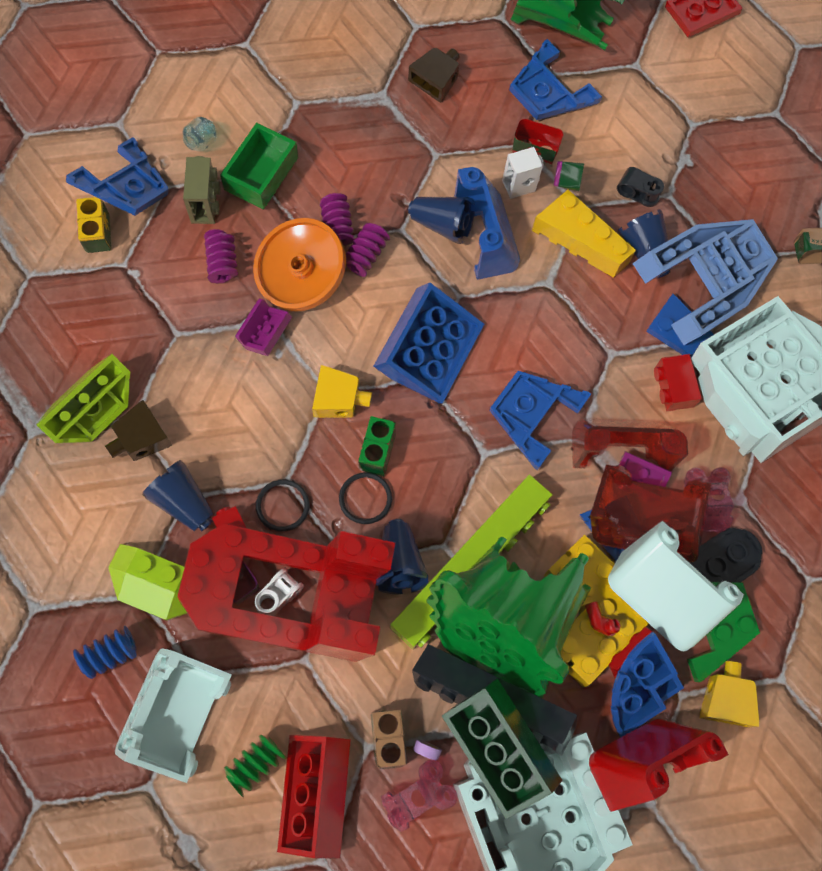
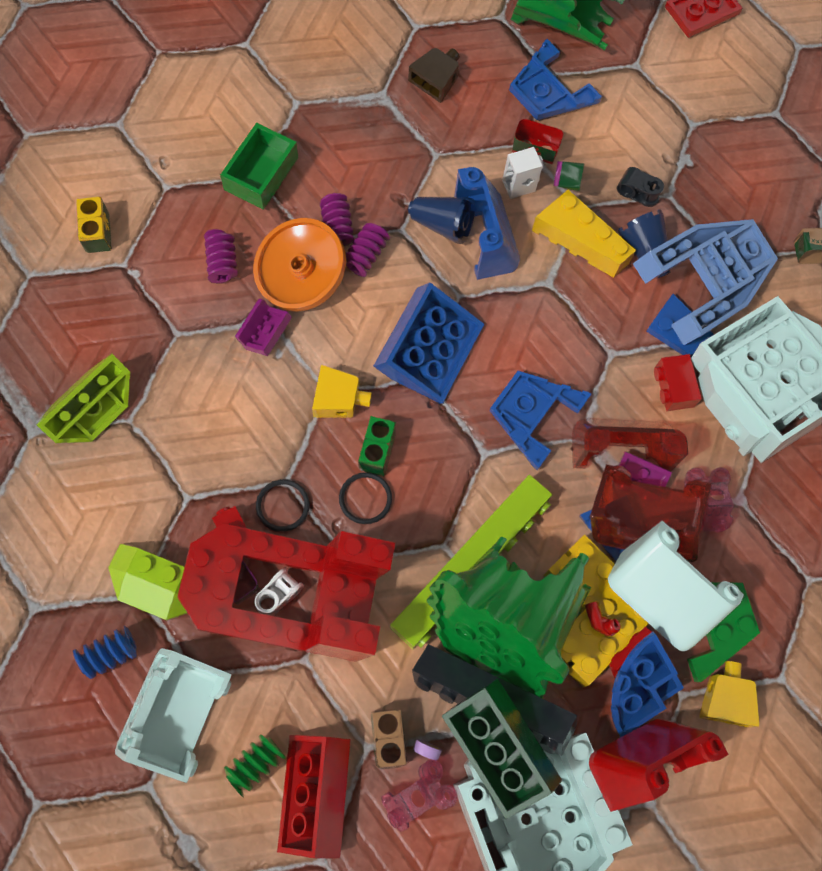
(130, 188): blue wing -> none
(138, 434): dark brown torso -> none
(180, 497): dark blue cone -> none
(199, 134): clear light blue head -> none
(201, 190): olive brick -> none
(407, 564): dark blue cone -> none
(729, 556): black tile -> none

